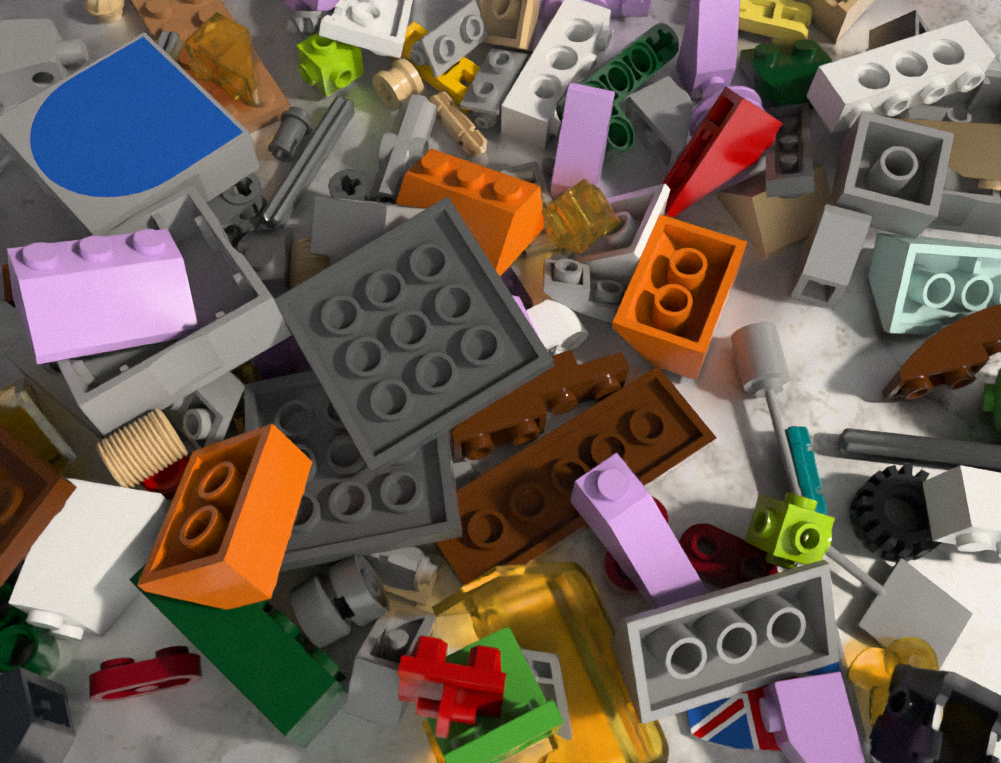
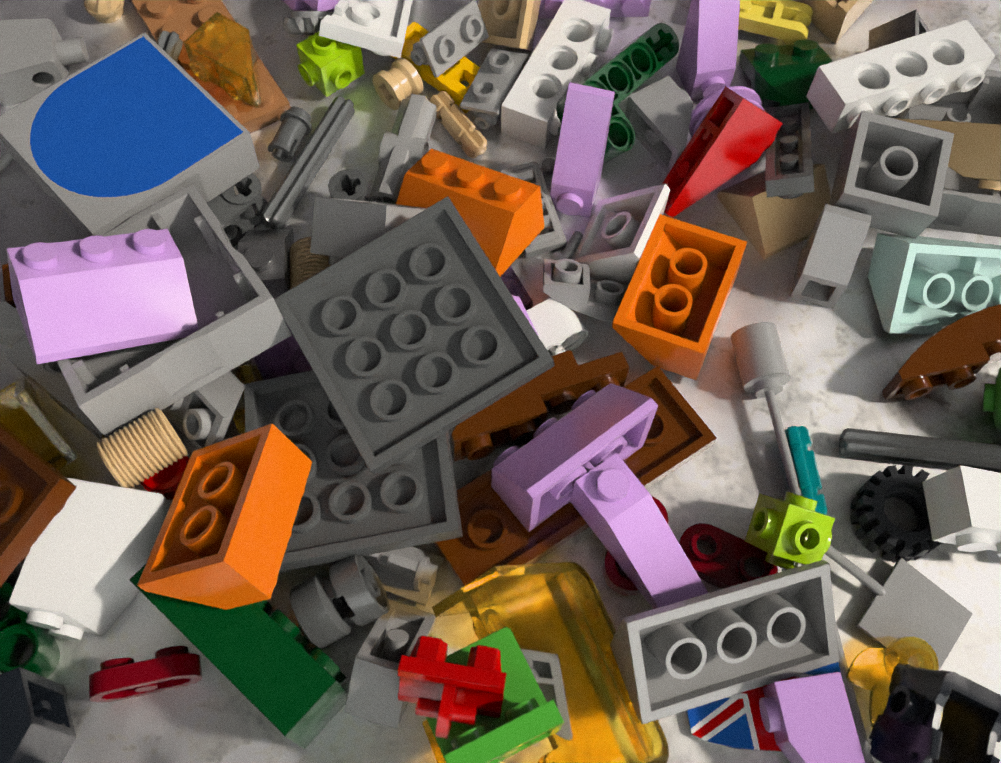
(543, 472): none -> lavender slope
(579, 217): clear yellow brick -> none

